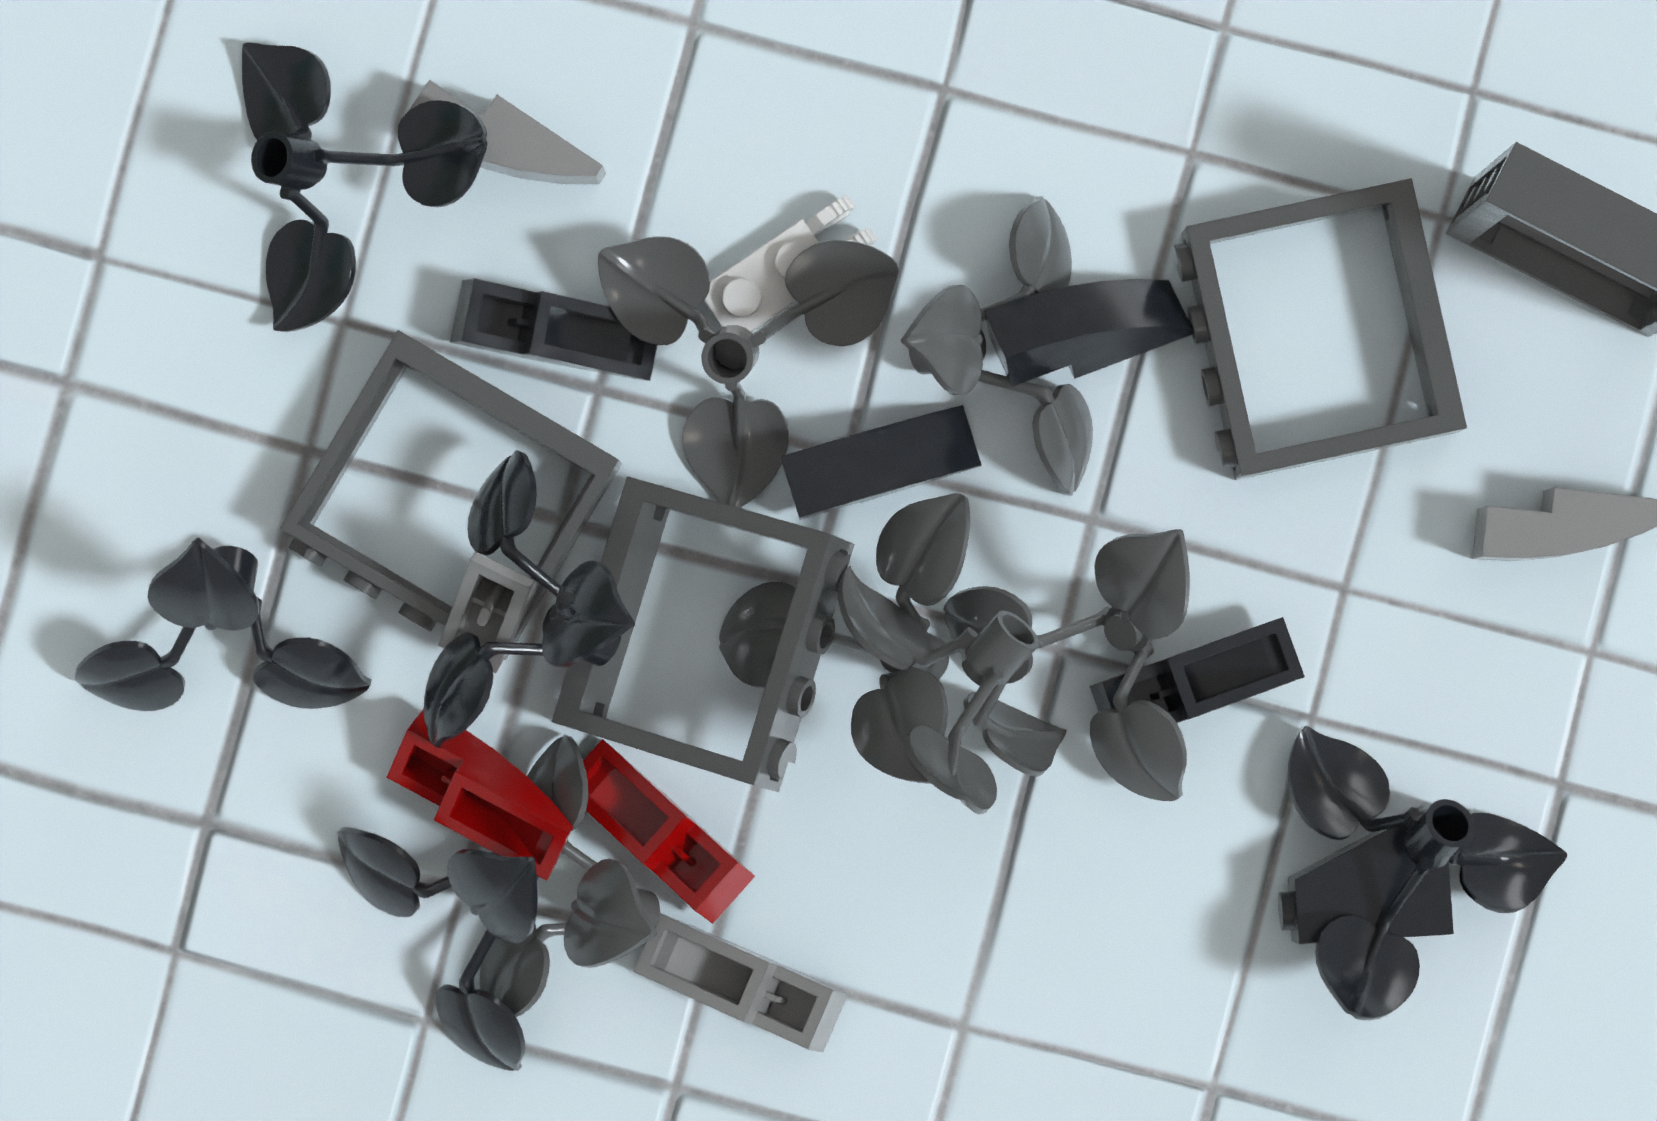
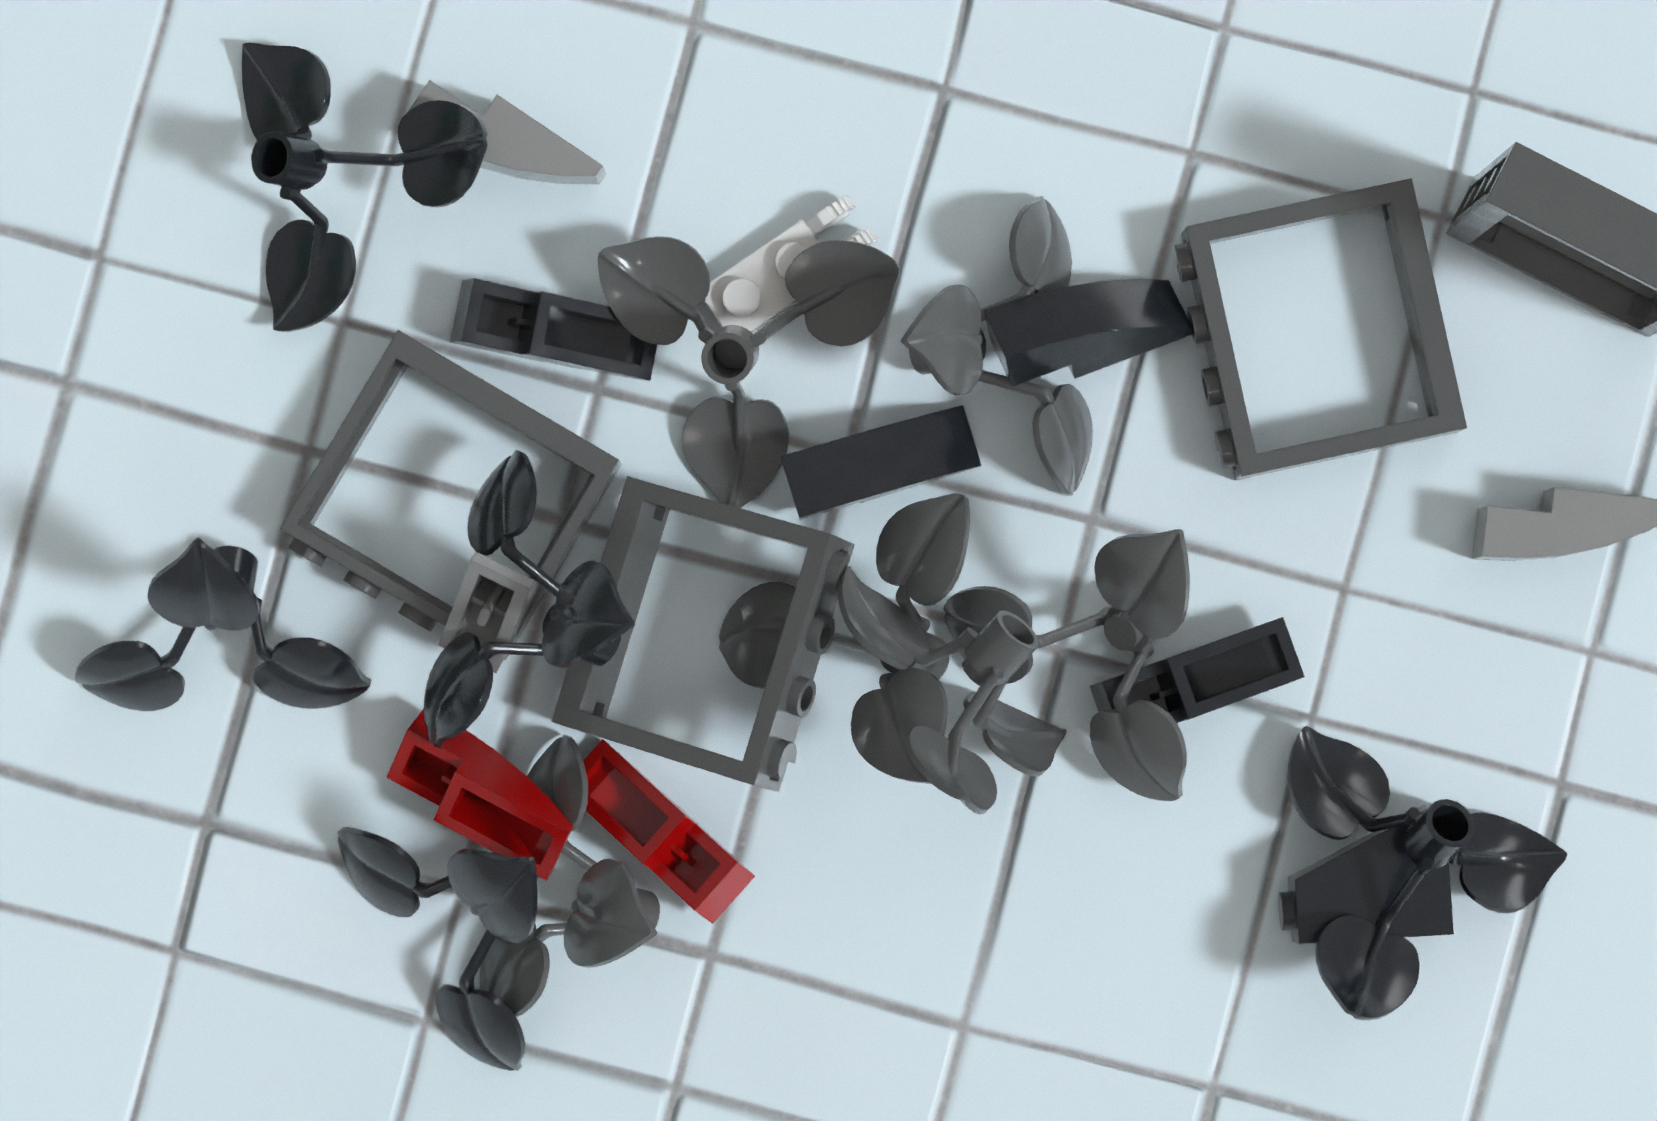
(741, 983): light grey slope -> none

